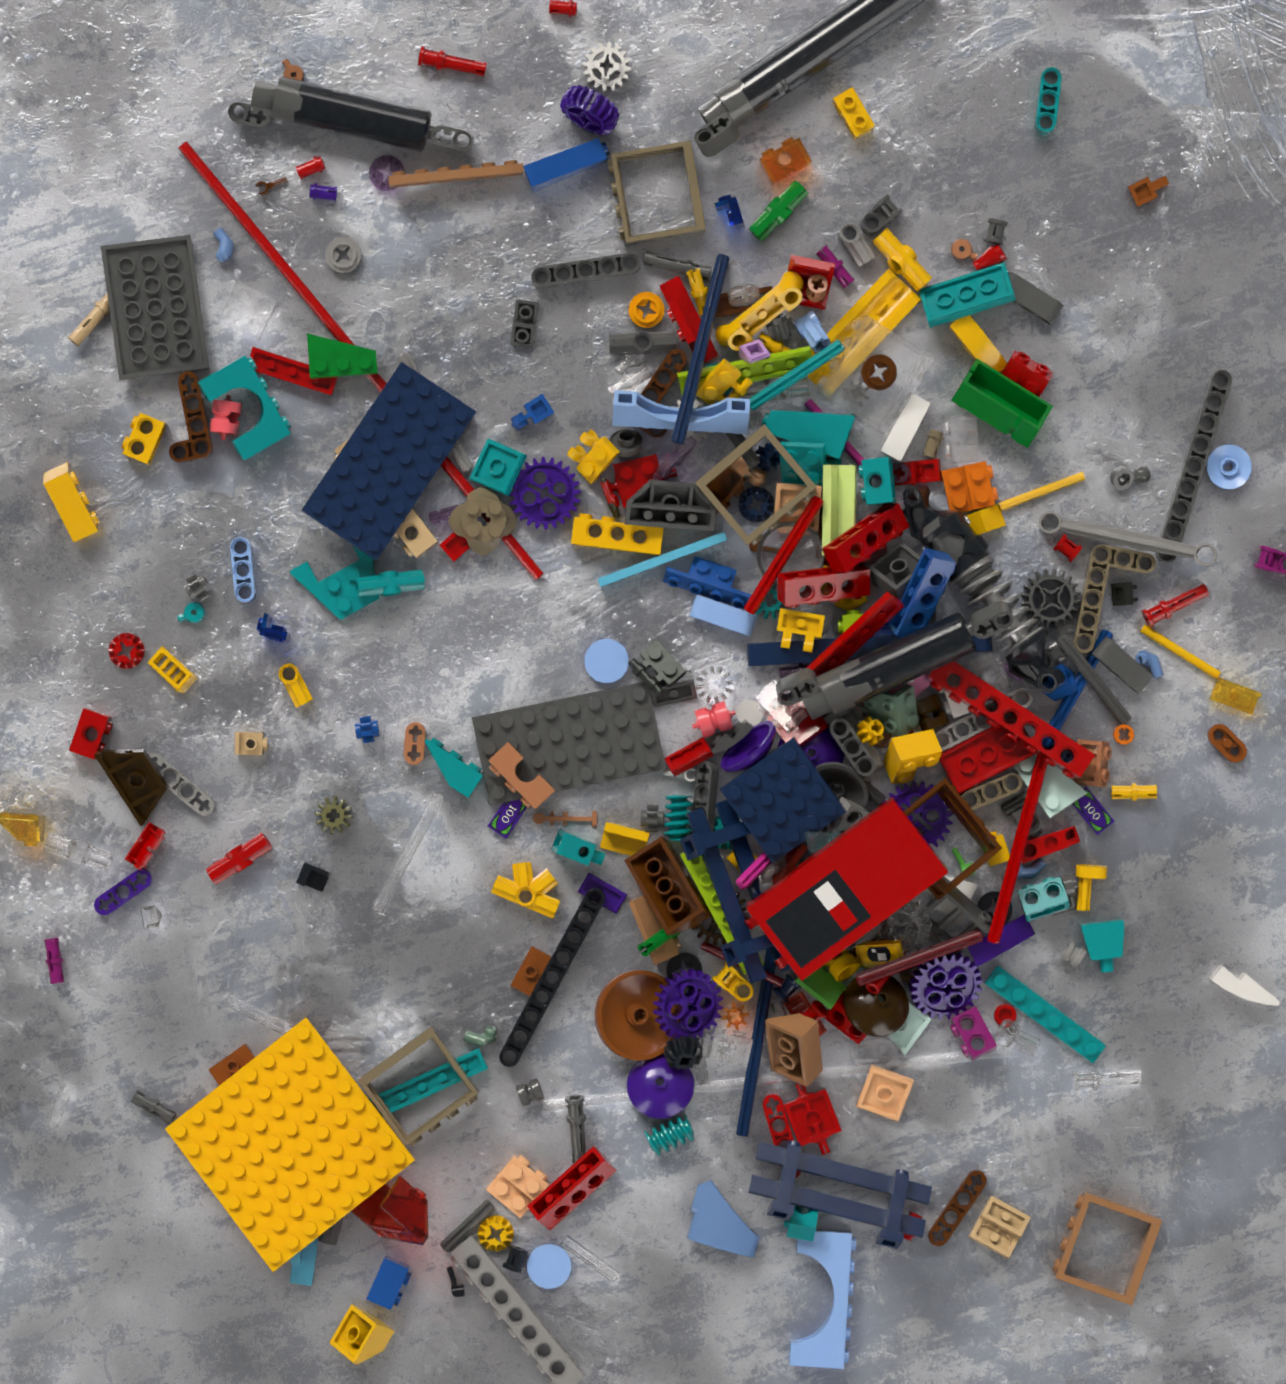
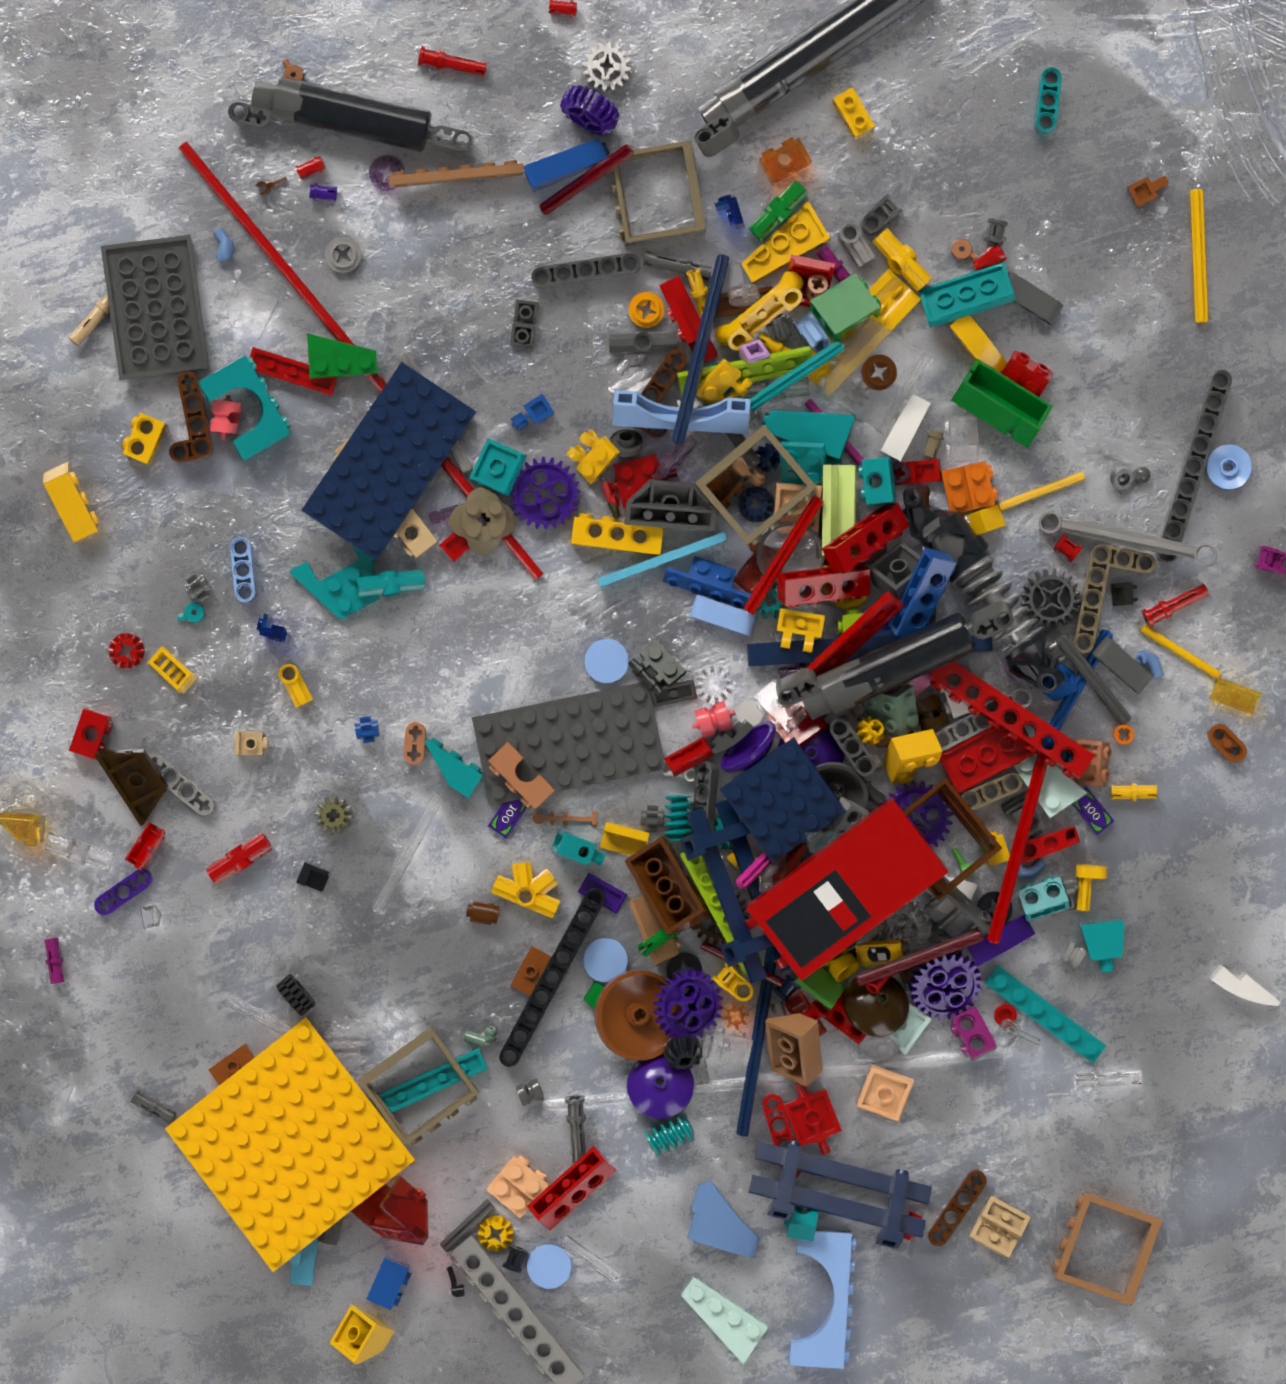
(295, 994): none -> black tyre
(482, 912): none -> reddish brown brick
(586, 179): none -> dark red axle
(593, 993): none -> green slope
(605, 959): none -> light blue tile
(728, 1321): none -> light aqua wing
(749, 575): none -> clear red slope
(796, 237): none -> yellow wing
(844, 306): none -> panel
(1199, 255): none -> yellow axle

